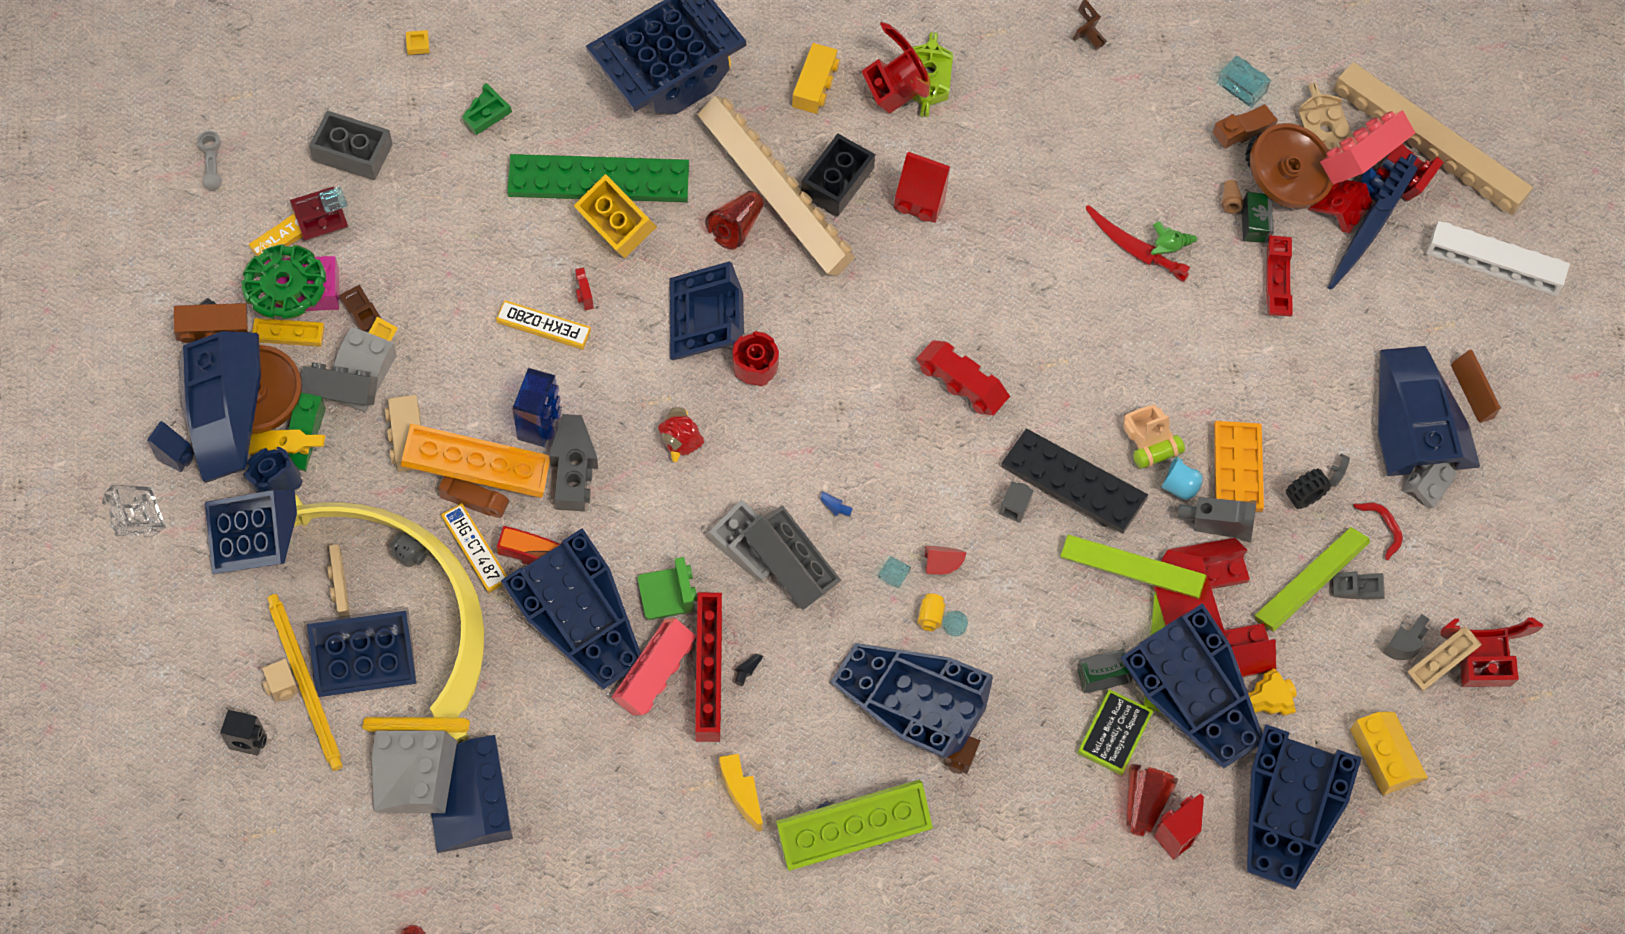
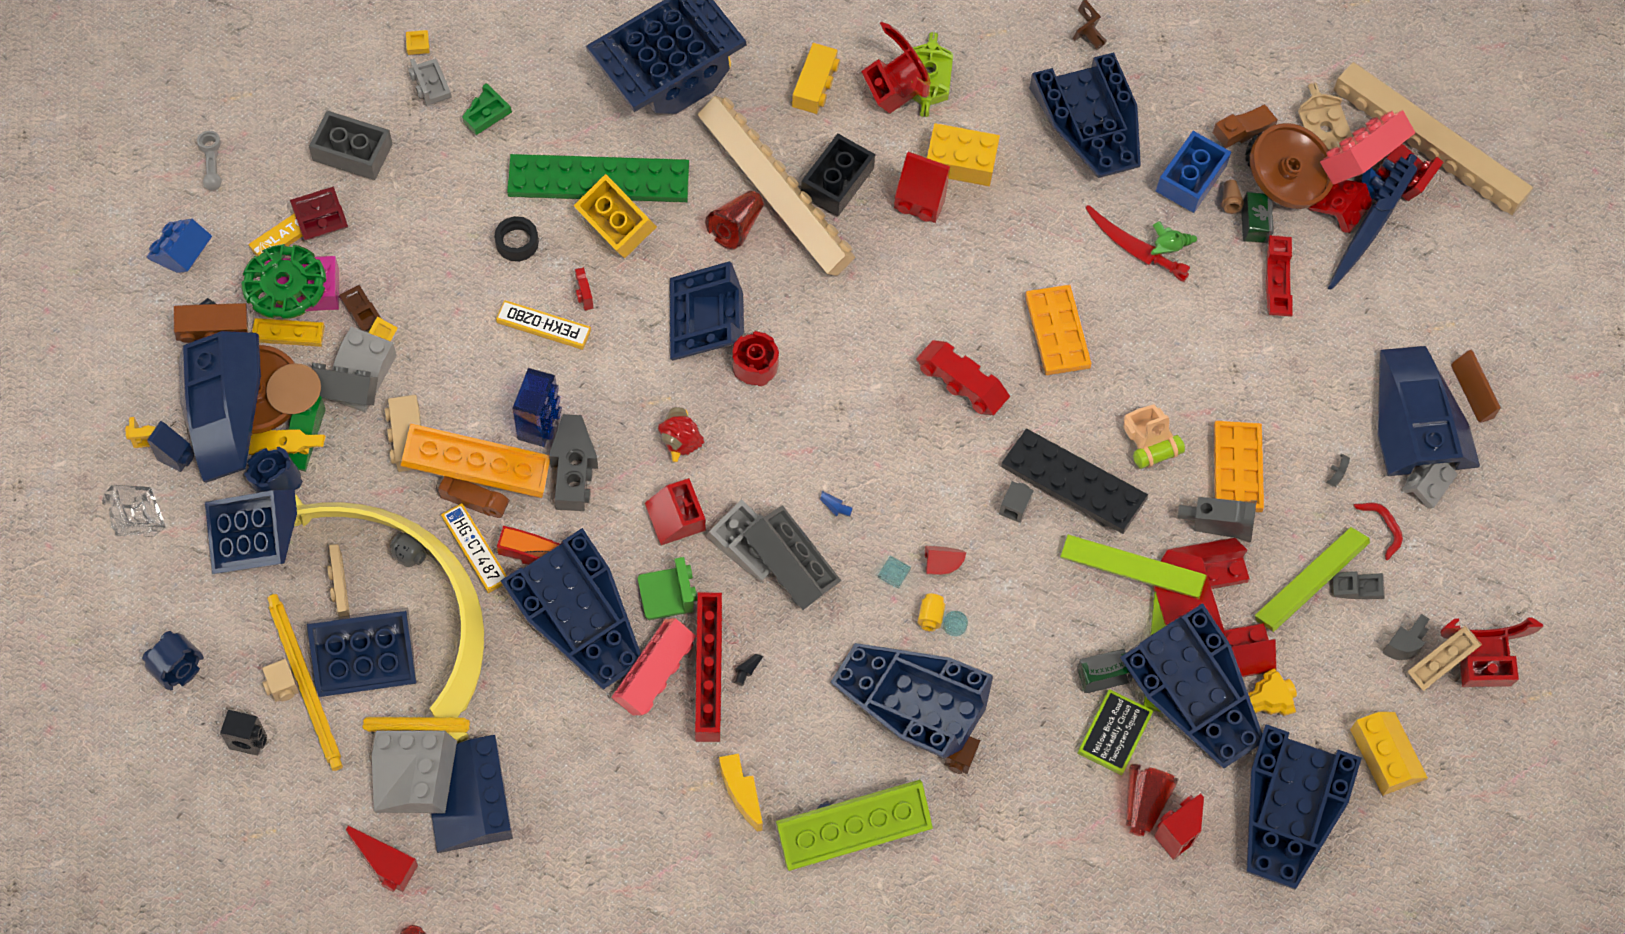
(138, 435): none -> yellow bracket
(173, 660): none -> dark blue brick
(179, 245): none -> blue slope
(293, 388): none -> medium nougat sticker
(333, 199): clear light blue tile -> none
(388, 863): none -> red slope
(430, 81): none -> light grey bracket
(511, 224): none -> black tyre
(676, 512): none -> red slope
(966, 151): none -> yellow brick
(1058, 330): none -> light orange plate
(1093, 114): none -> dark blue wedge
(1182, 480): medium azure helmet -> none
(1193, 171): none -> blue brick
(1244, 81): clear light blue brick -> none
(1308, 488): black tyre -> none
(1498, 258): white brick -> none

